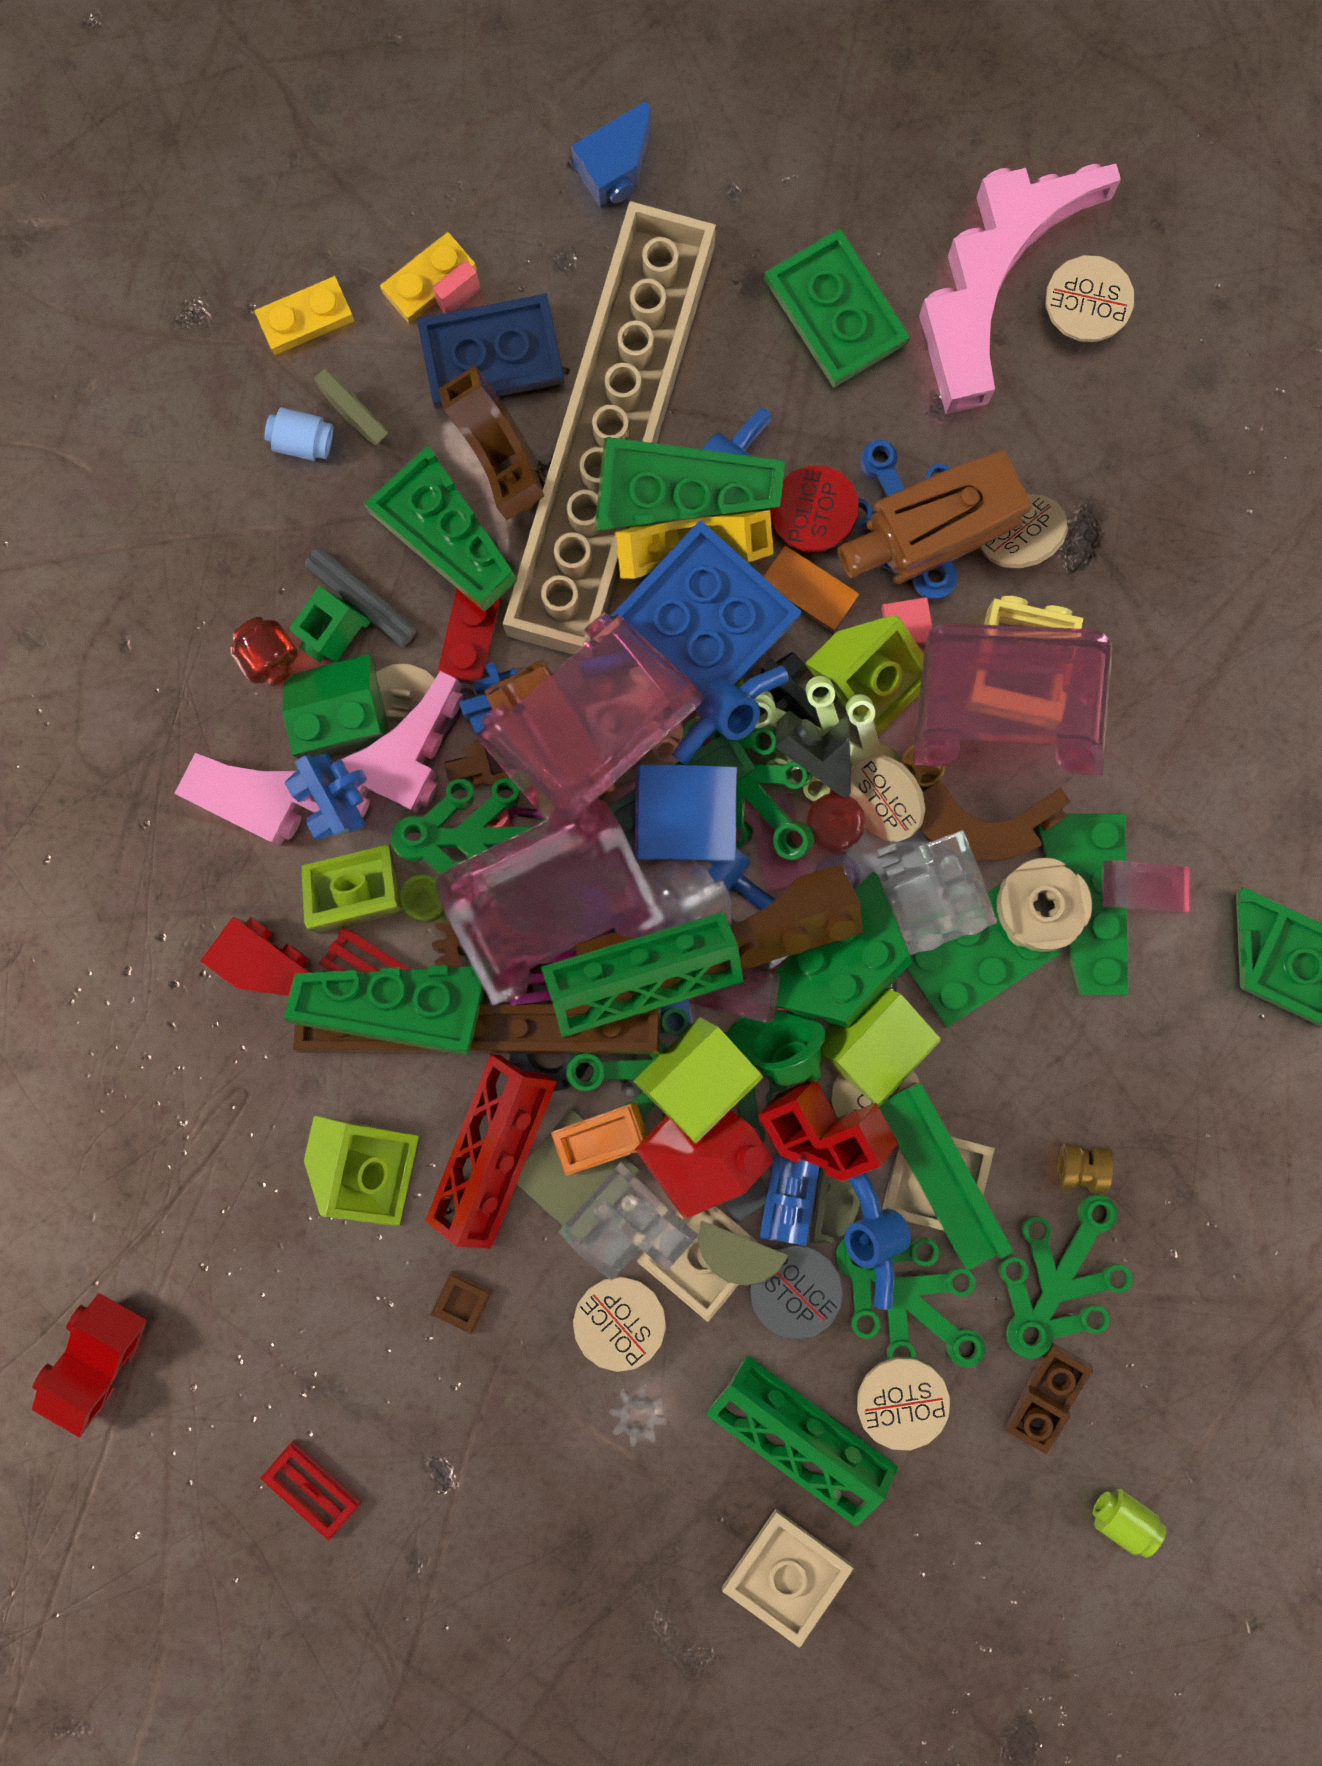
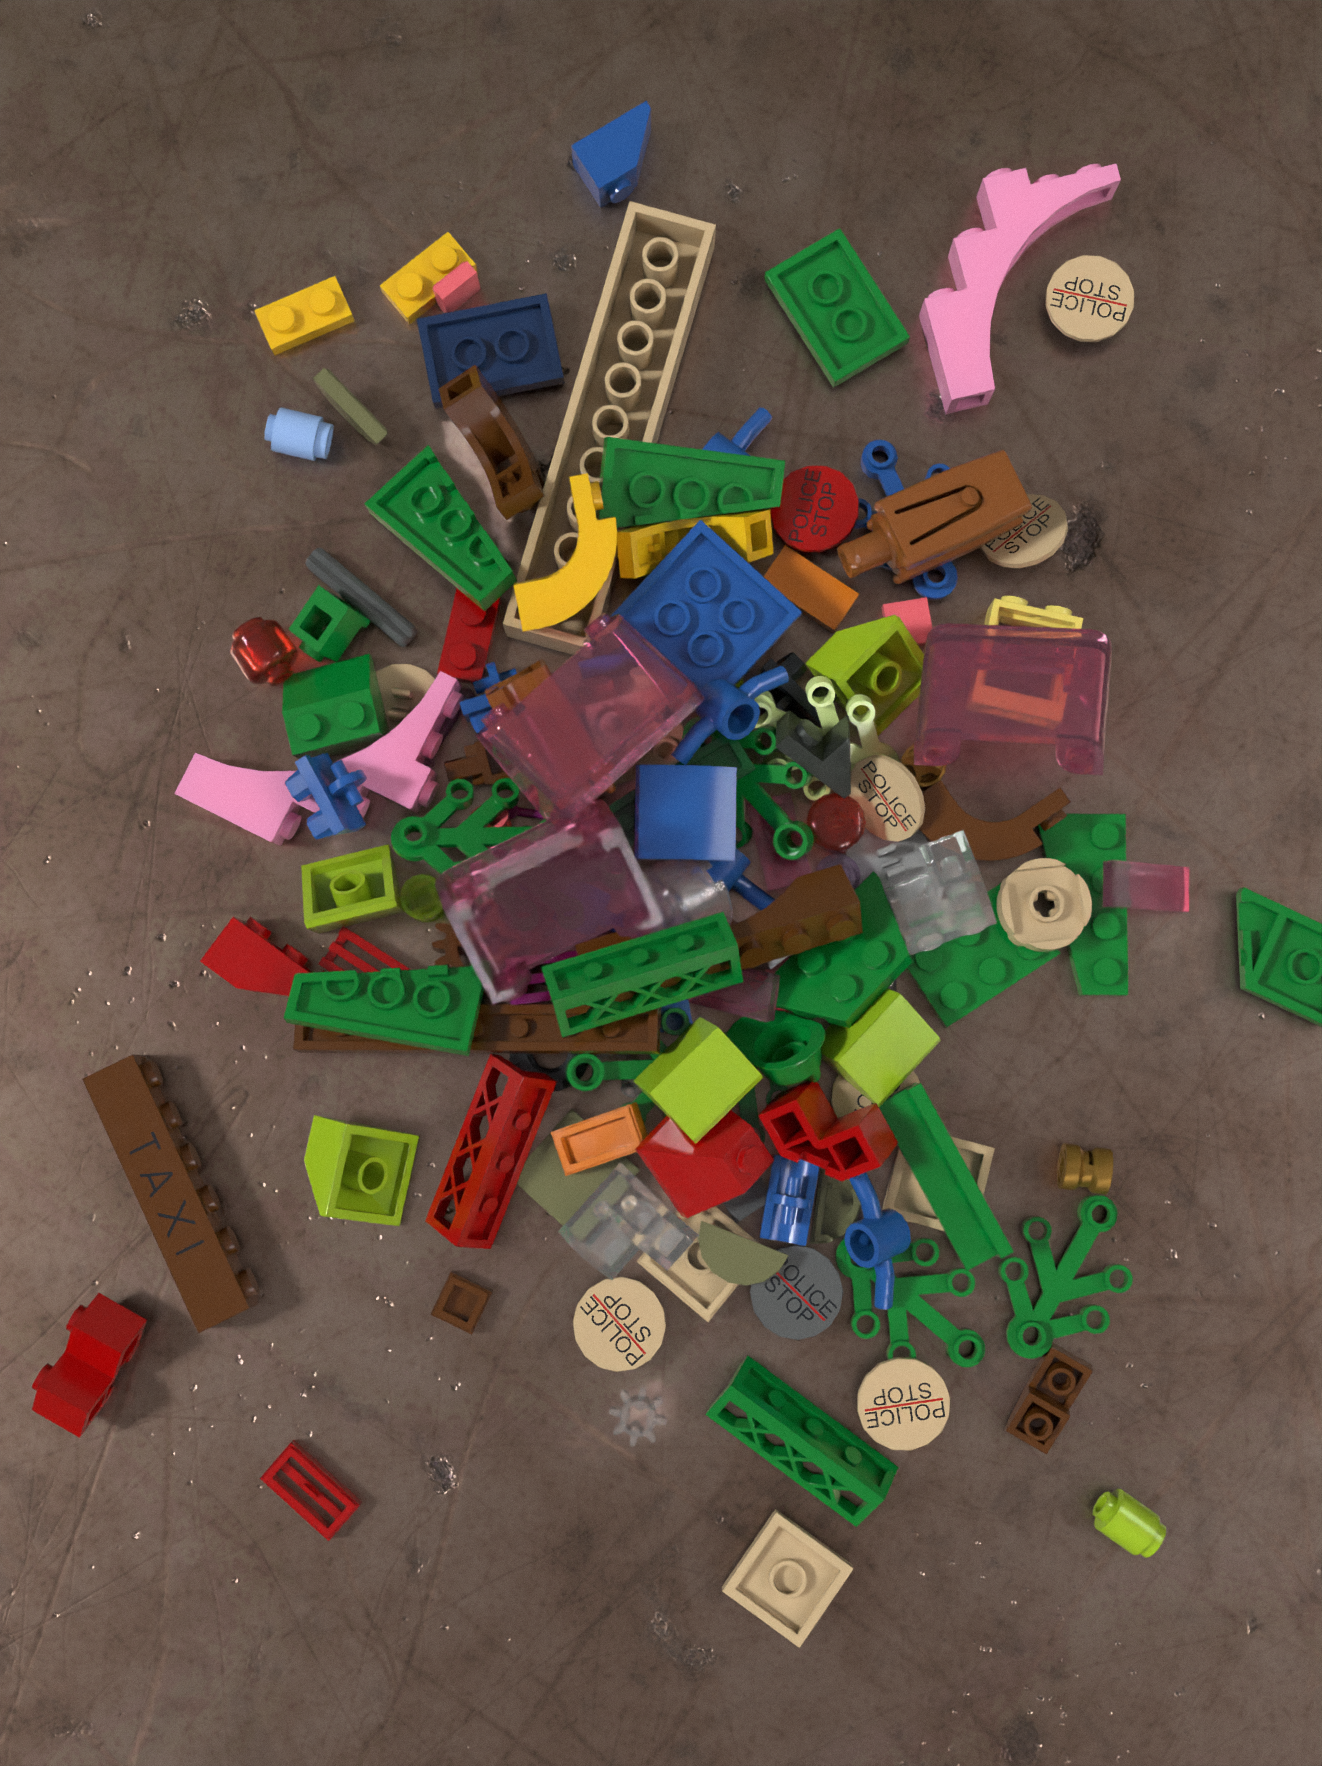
(171, 1191): none -> reddish brown brick
(571, 588): none -> yellow arch

